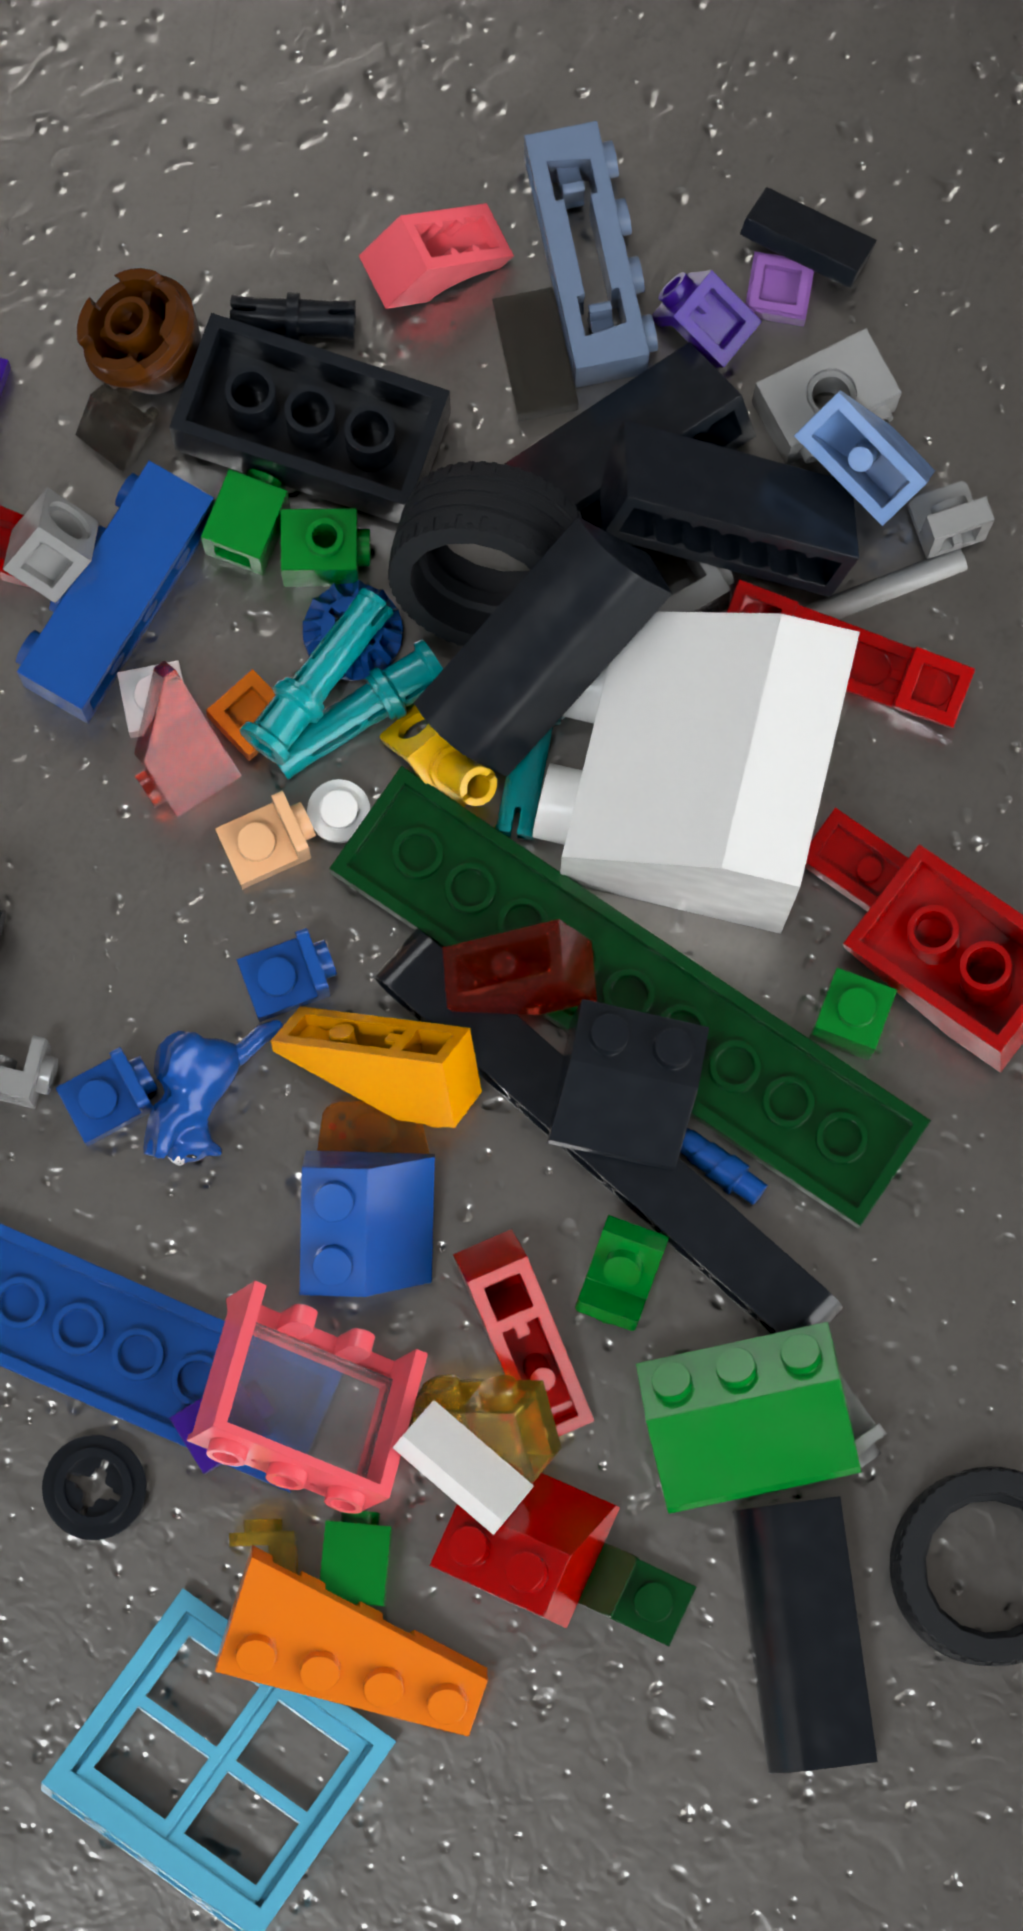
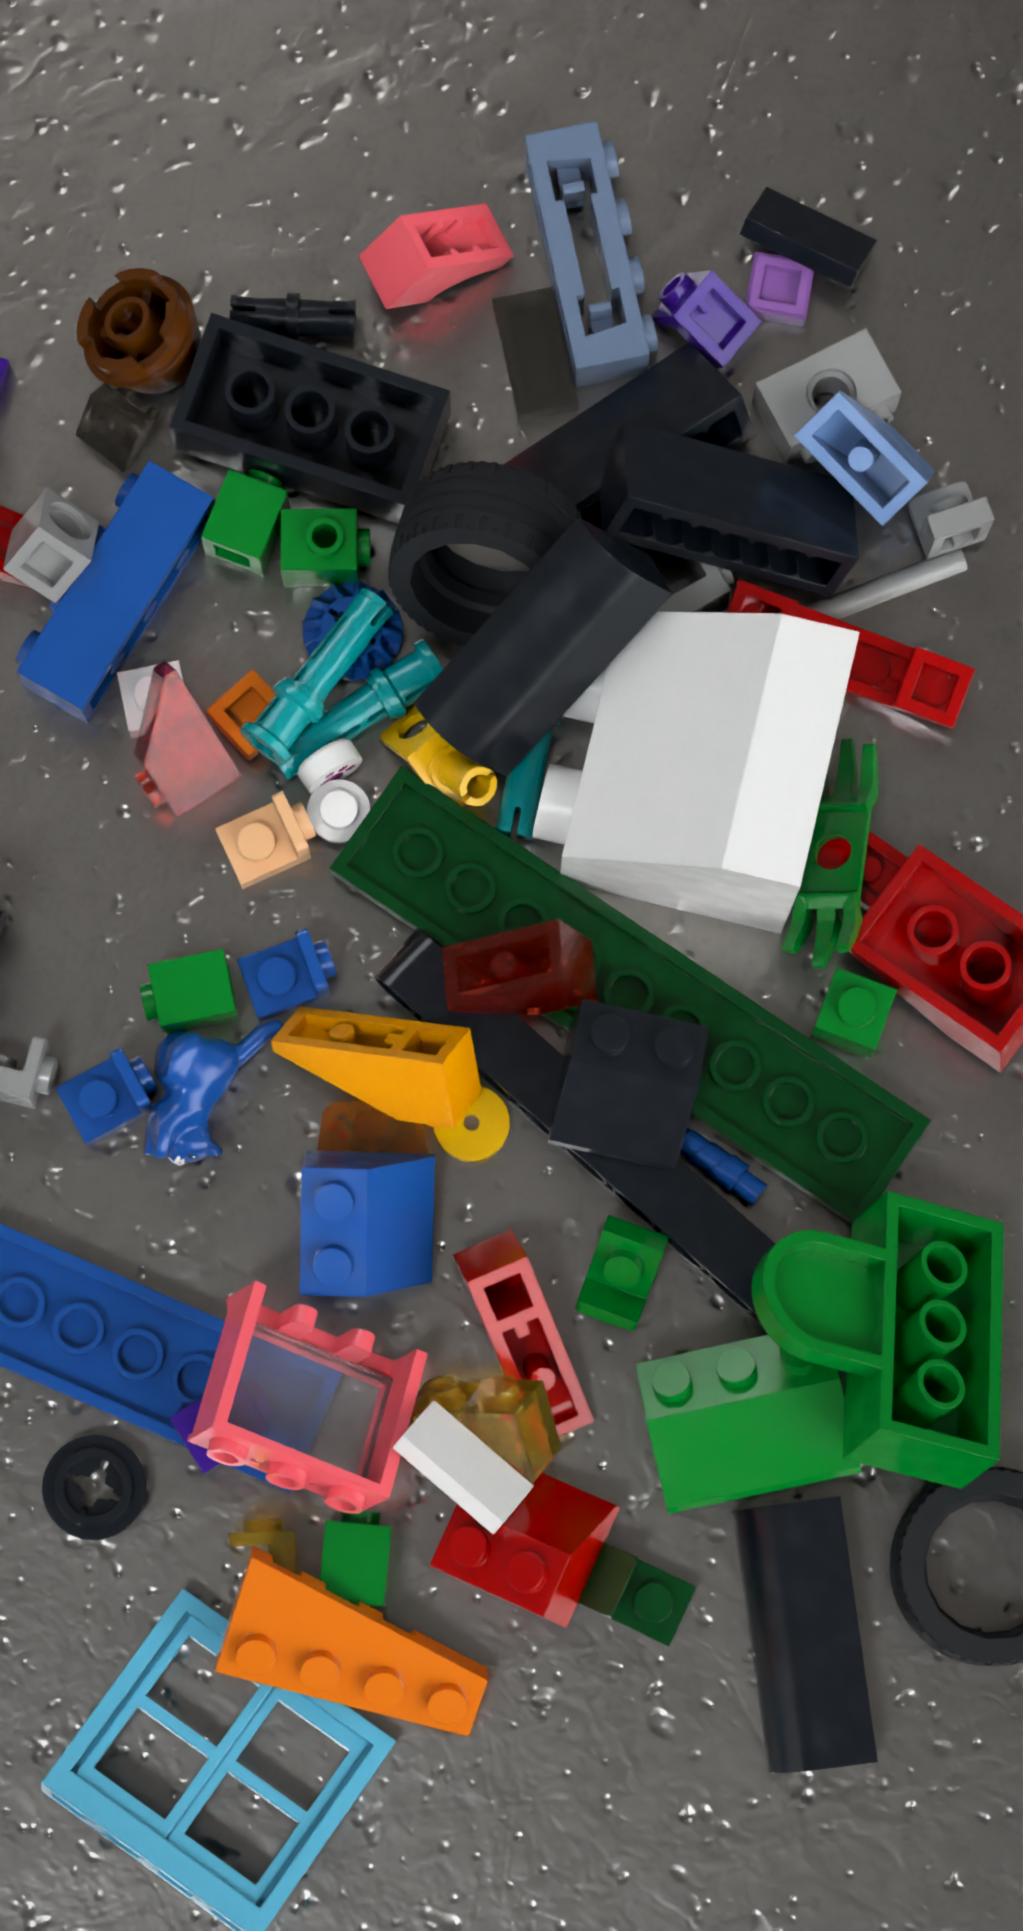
(190, 992): none -> green brick
(329, 763): none -> white tile
(483, 1141): none -> yellow wheel
(844, 817): none -> green piece
(910, 1322): none -> green brick

